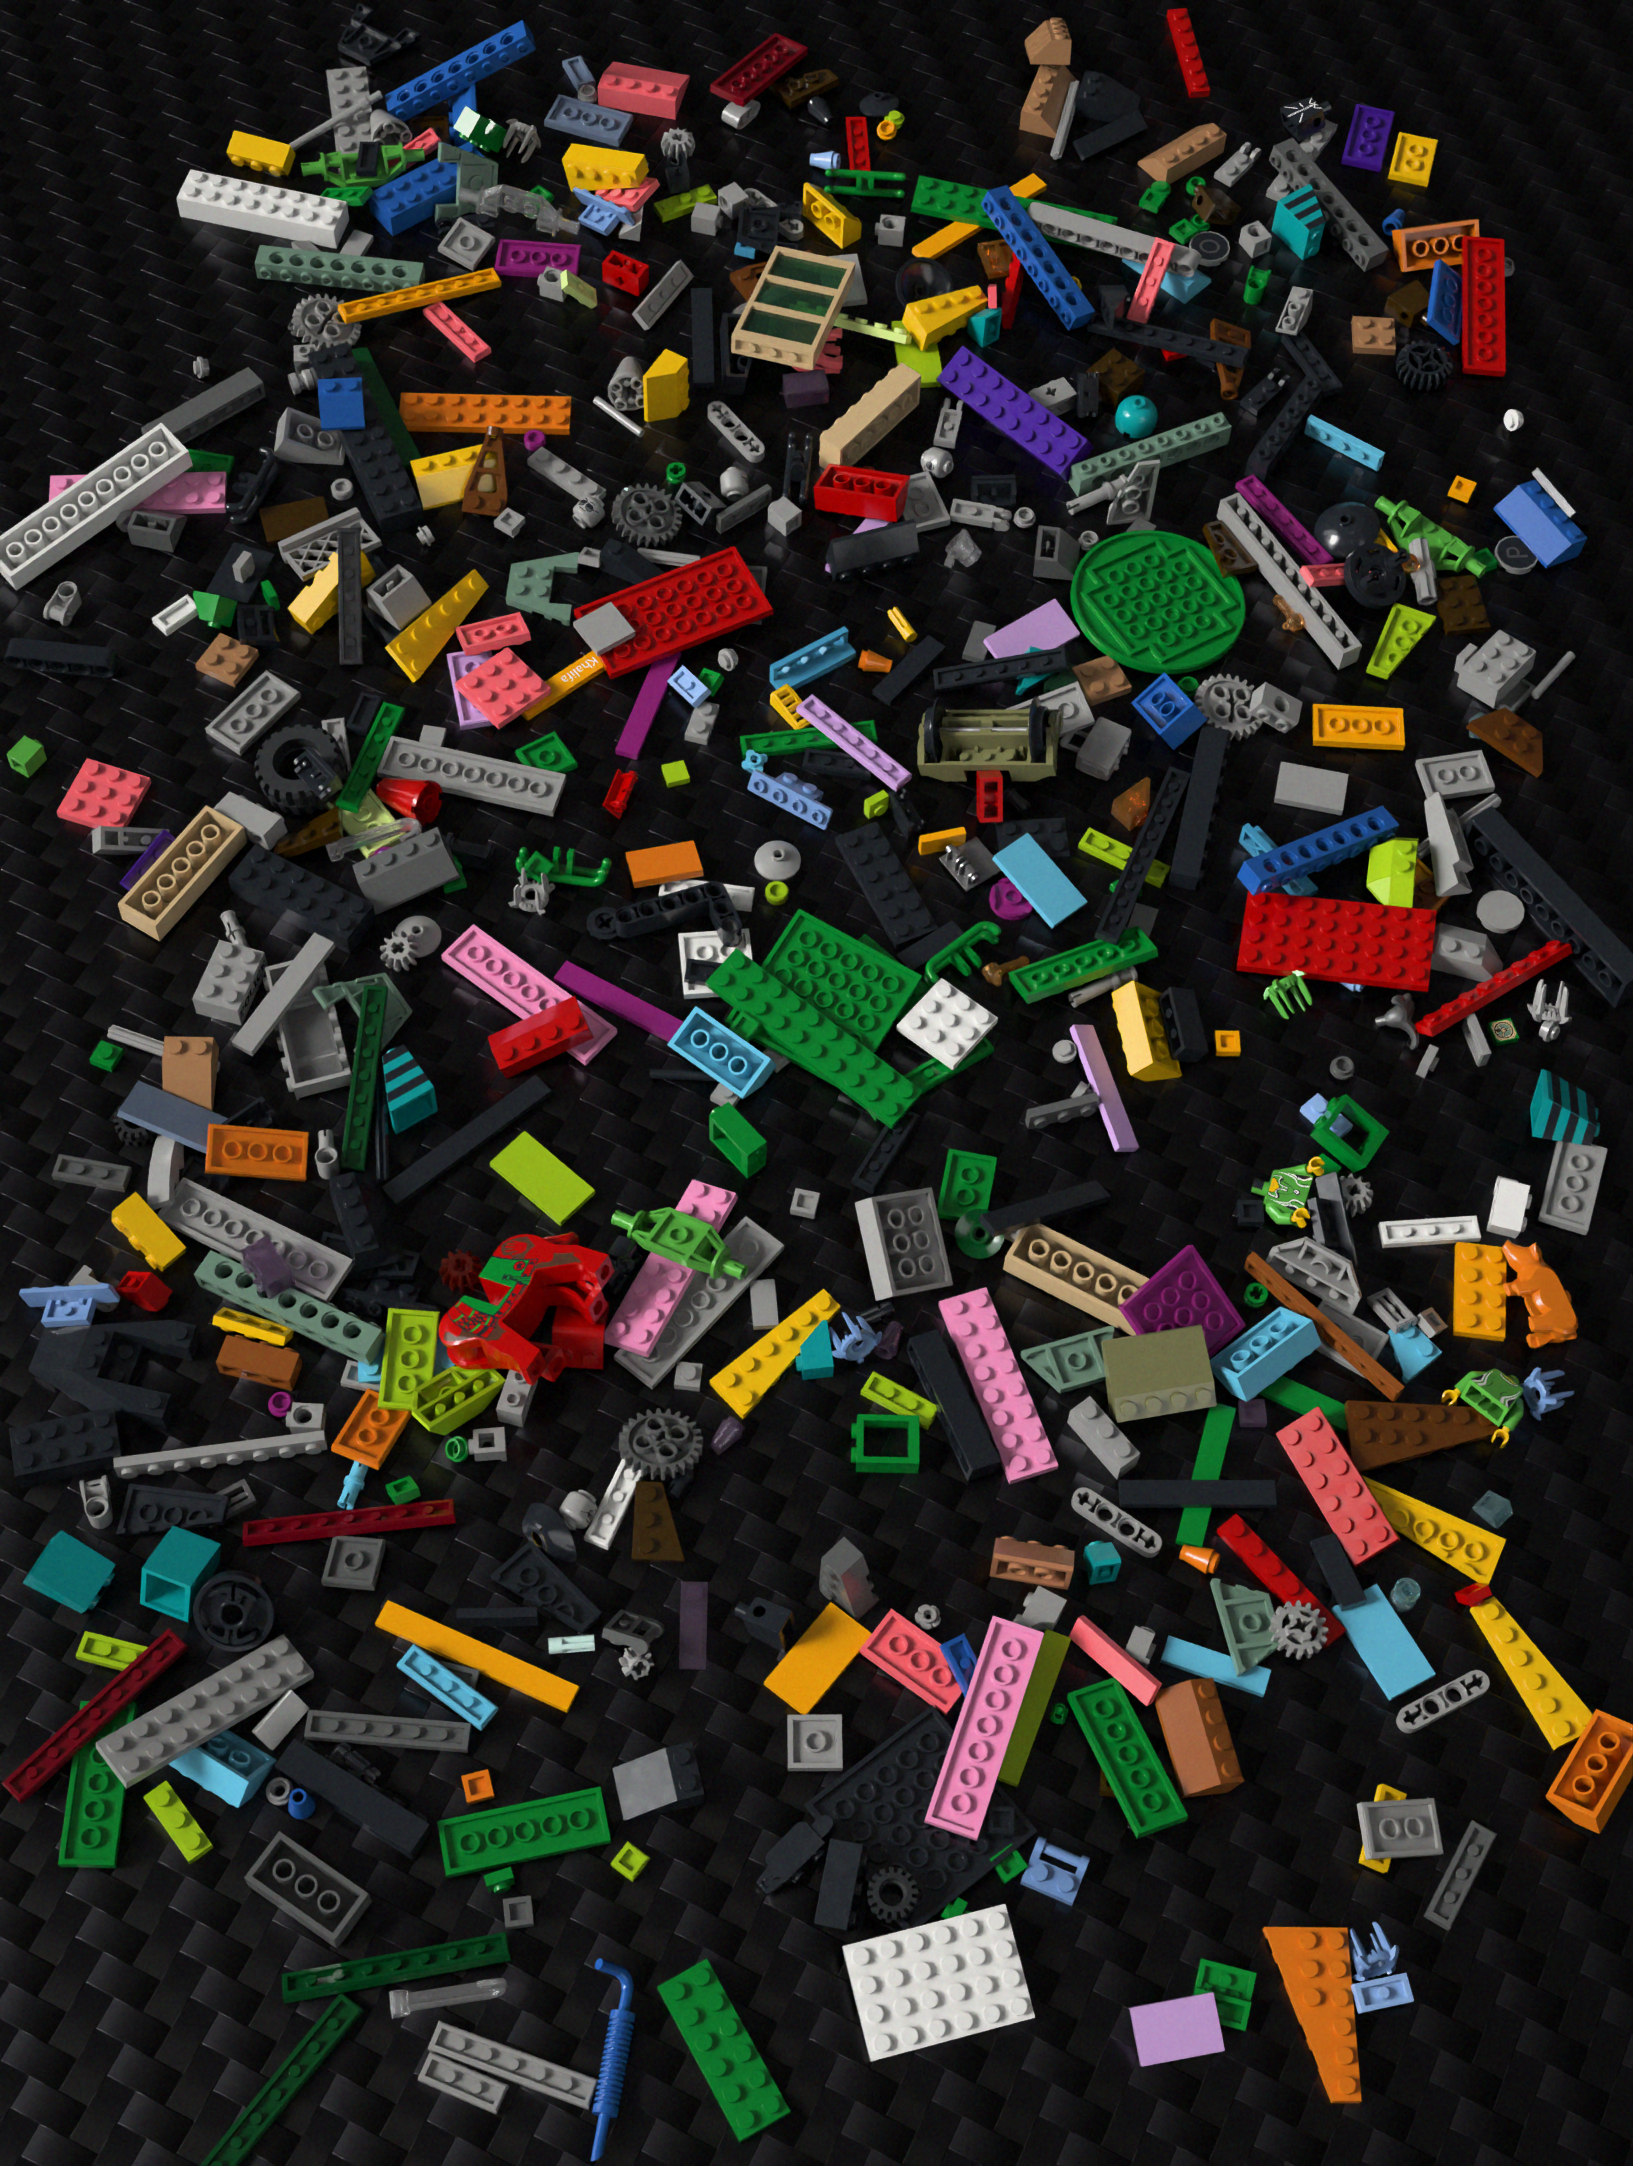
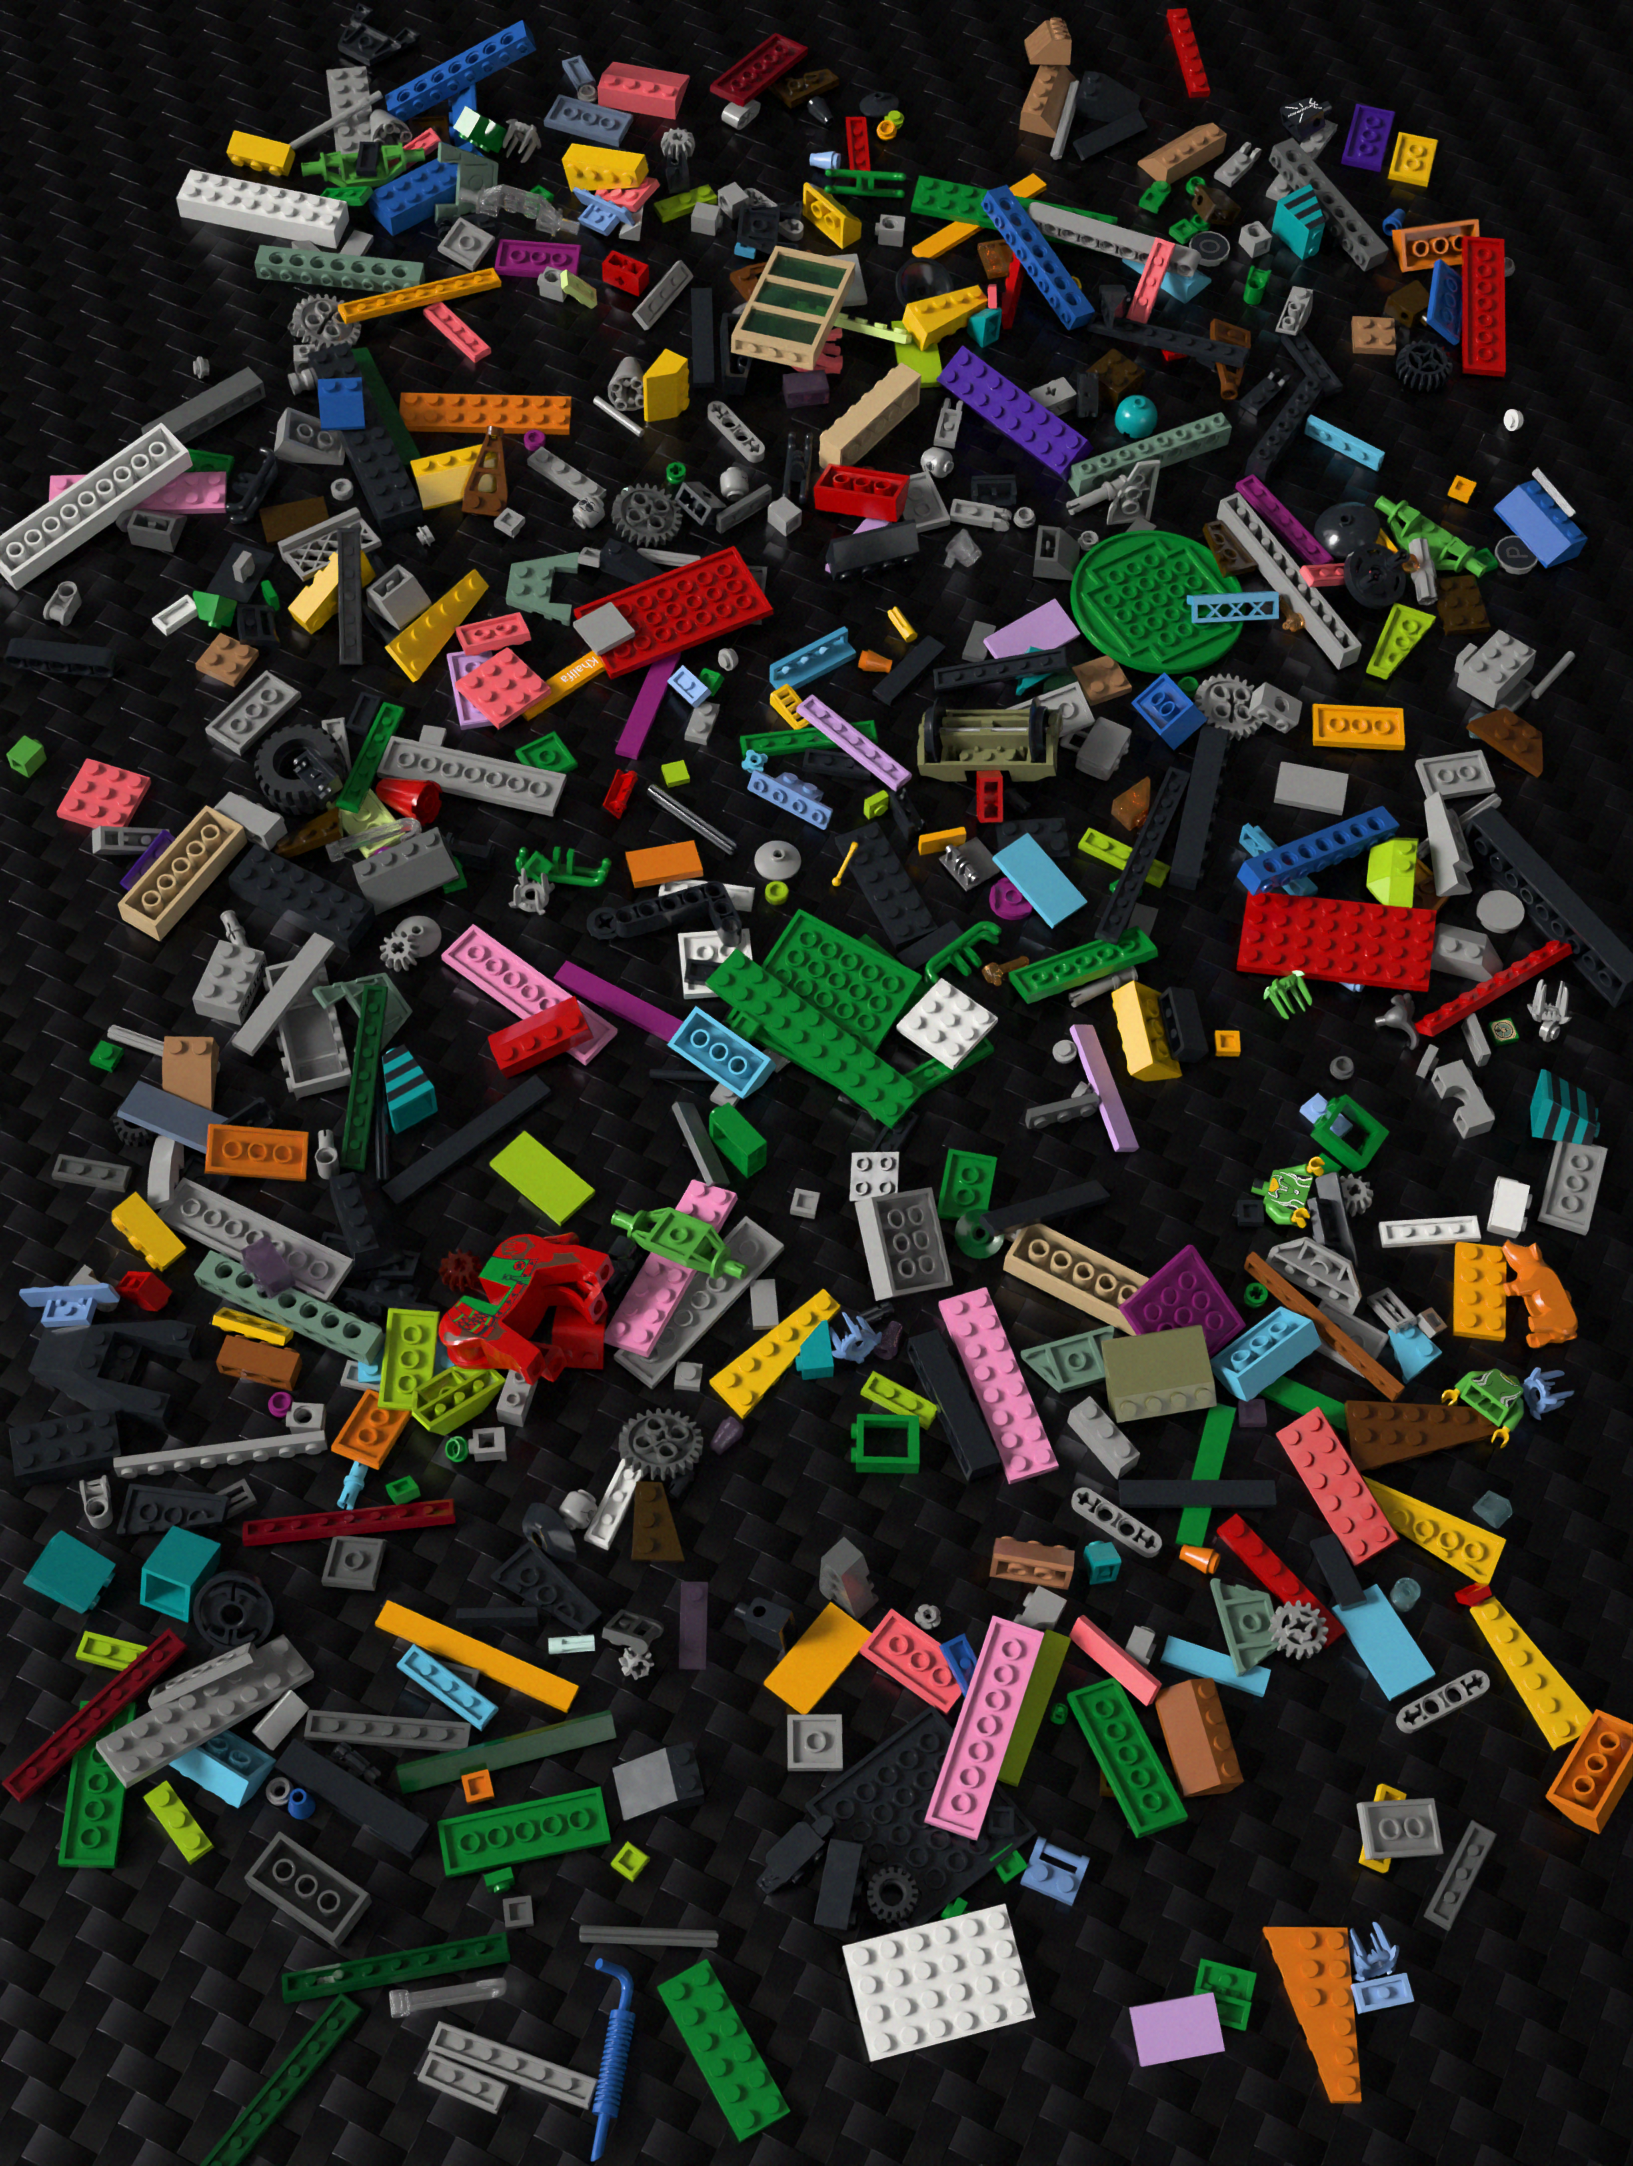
(202, 1675): none -> light grey tile
(506, 1751): none -> dark green tile
(649, 1936): none -> dark grey axle
(692, 819): none -> black axle
(700, 1145): none -> dark grey tile
(836, 881): none -> yellow hinge
(874, 1174): none -> hinge
(1229, 598): none -> dark azure fence
(1458, 1082): none -> light grey arch

